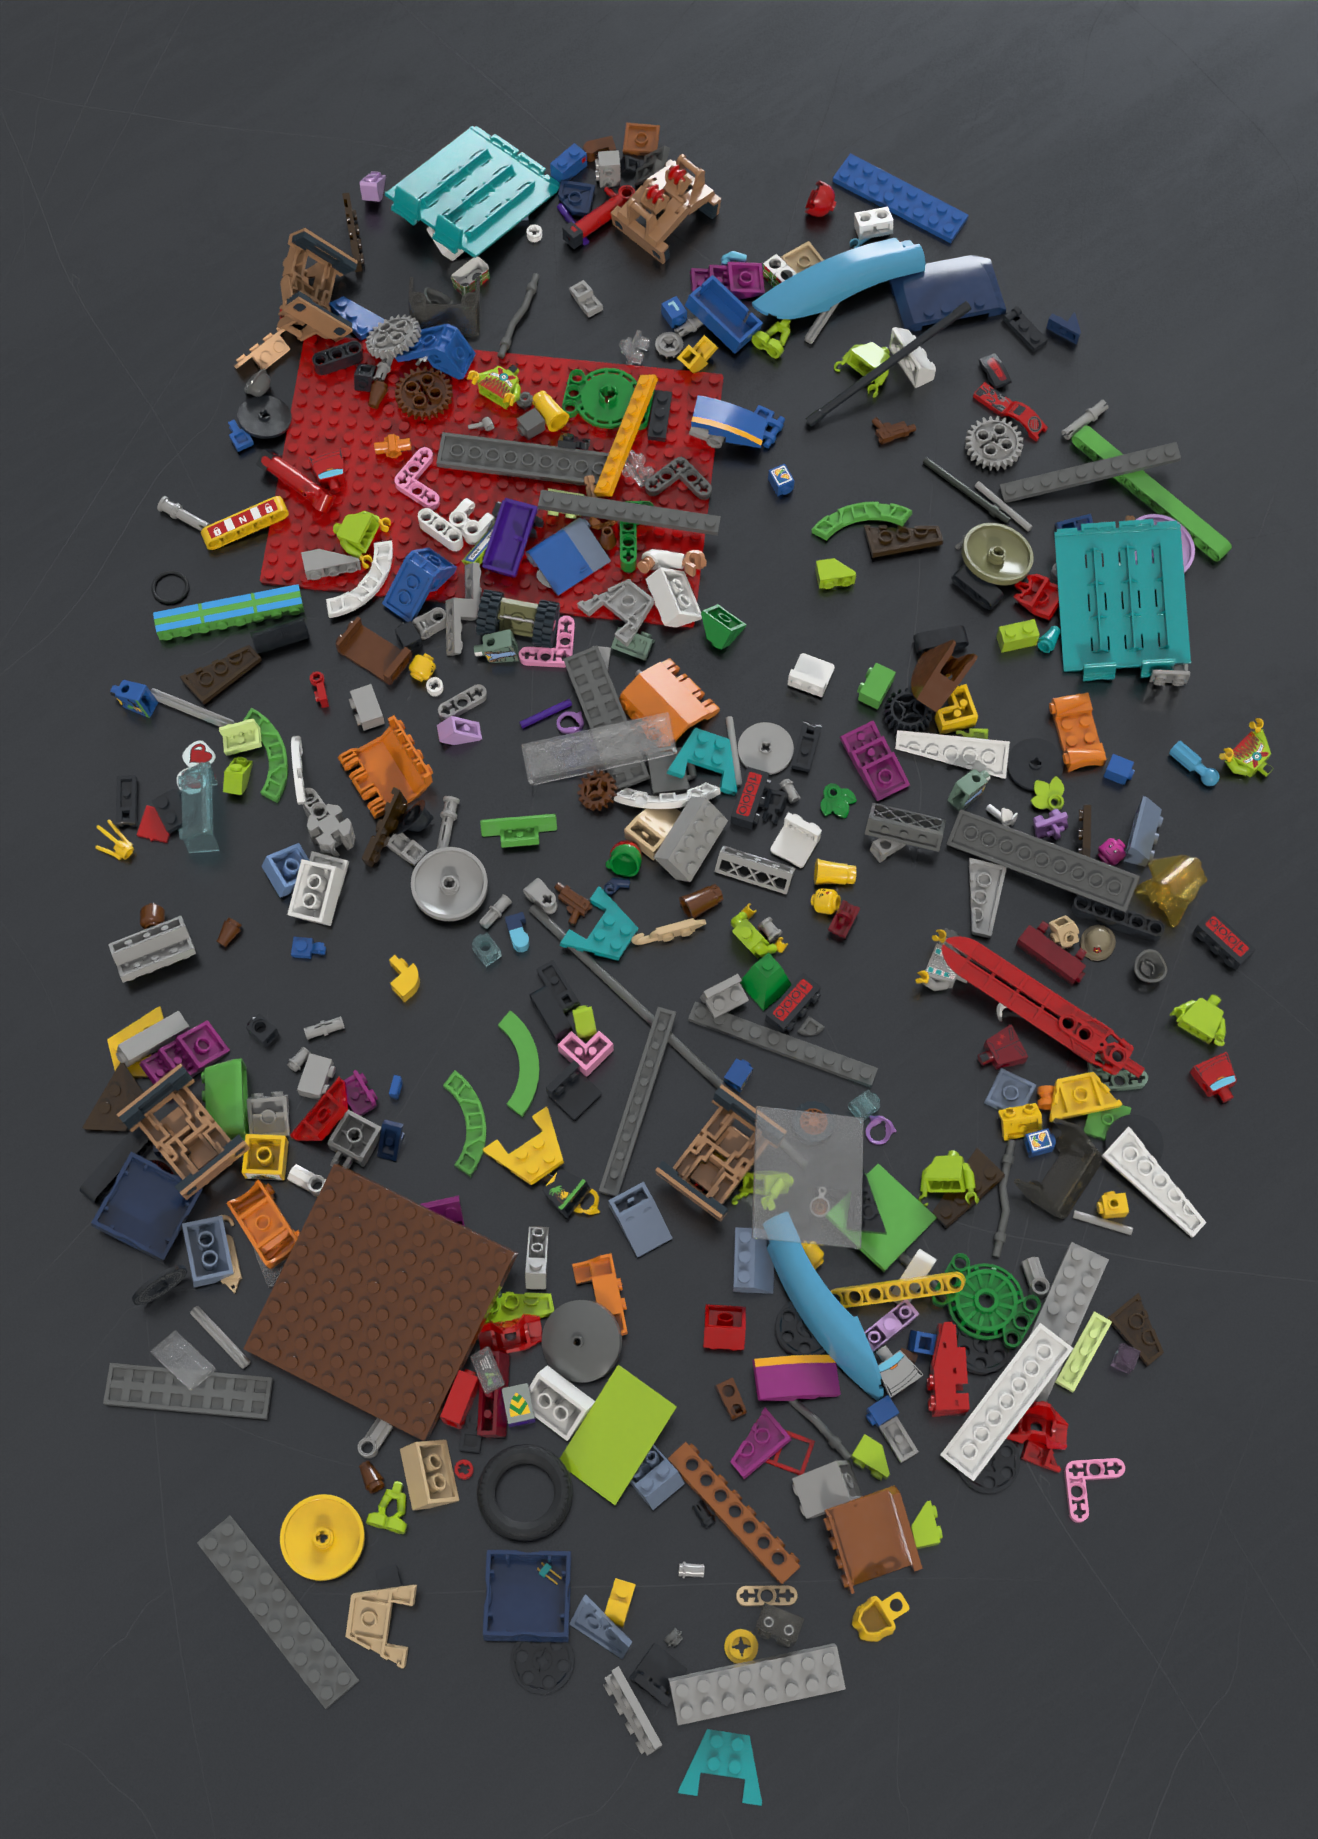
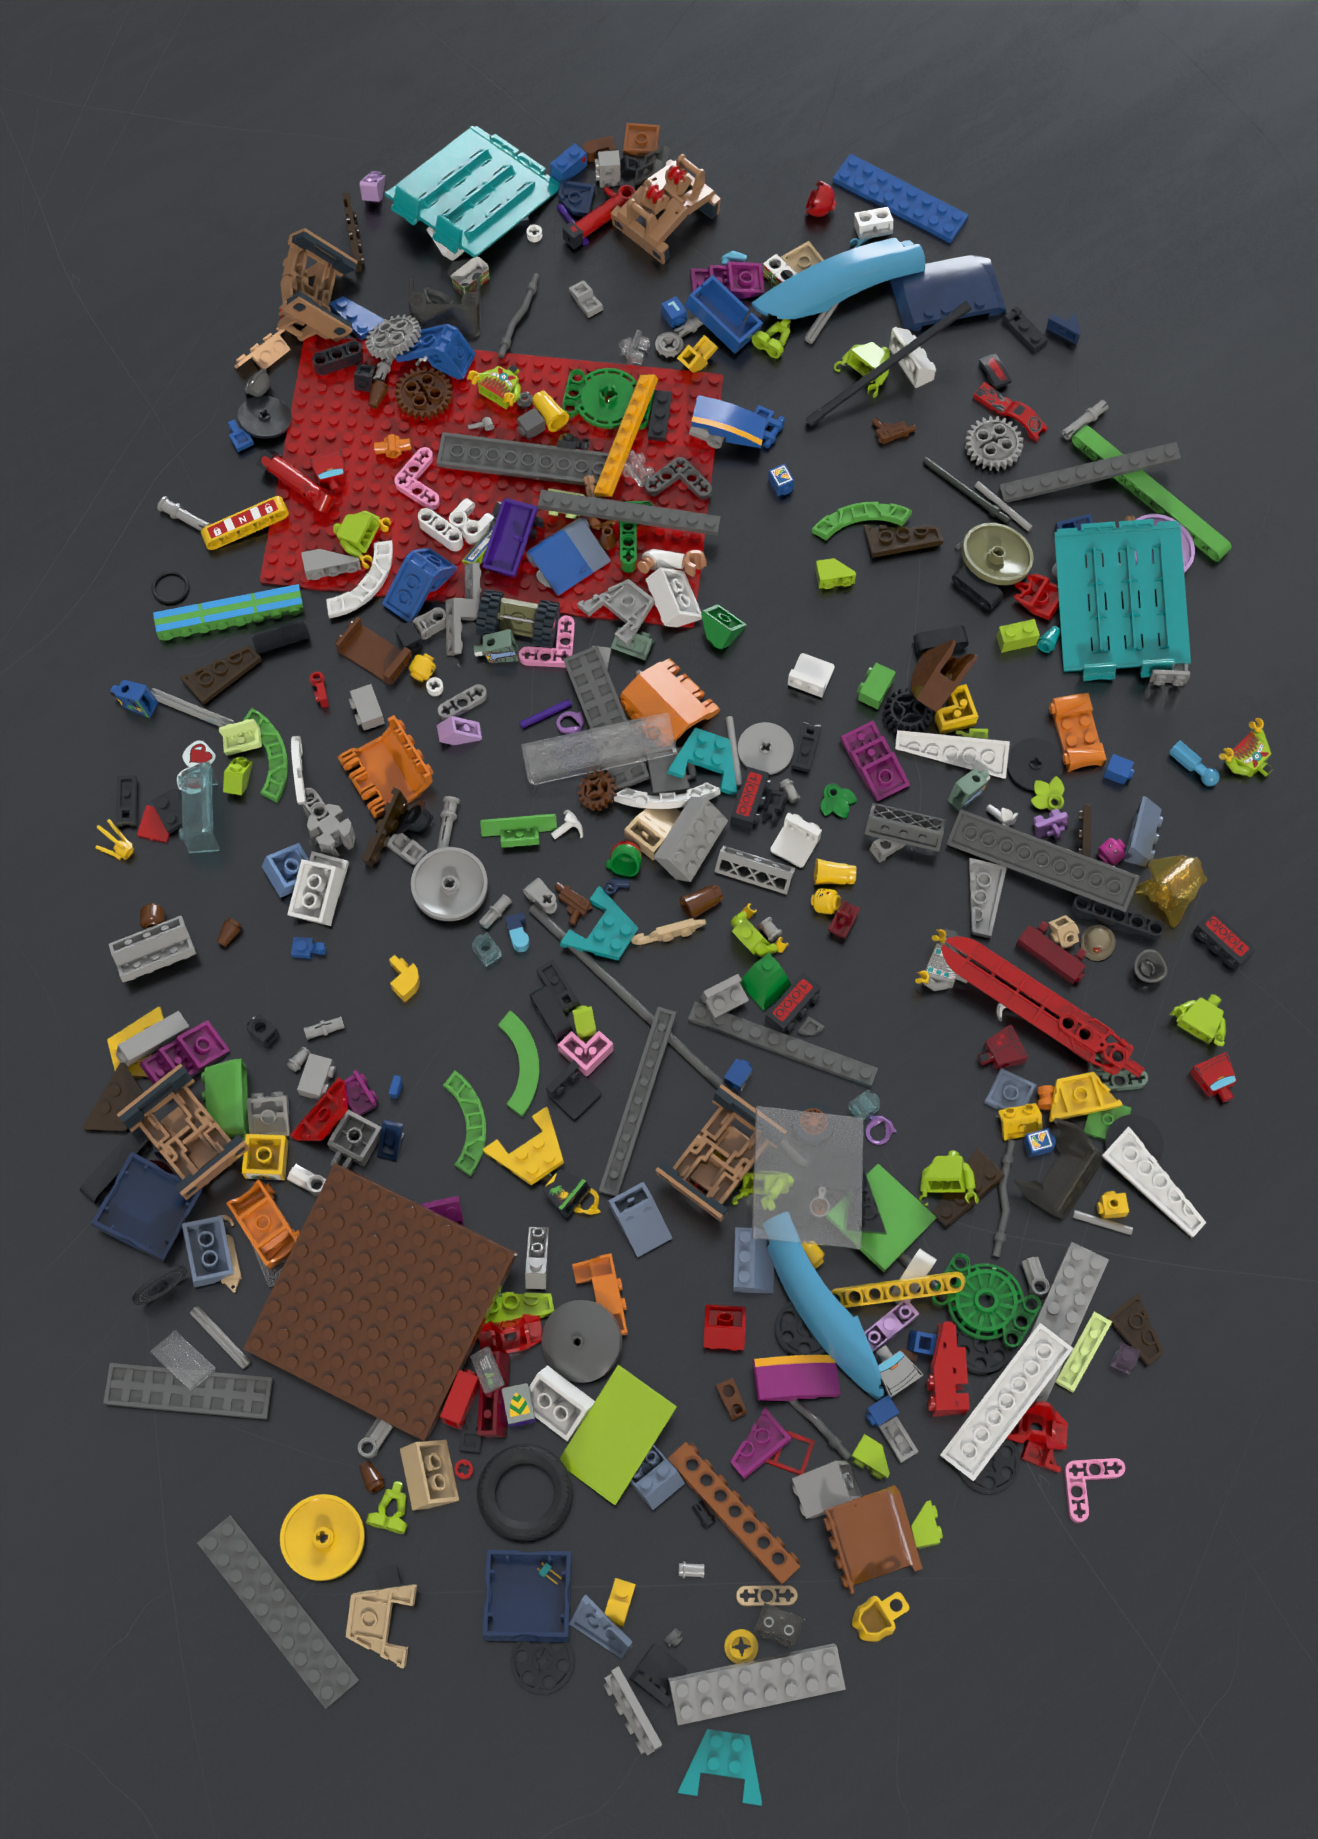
(571, 822): none -> white plant

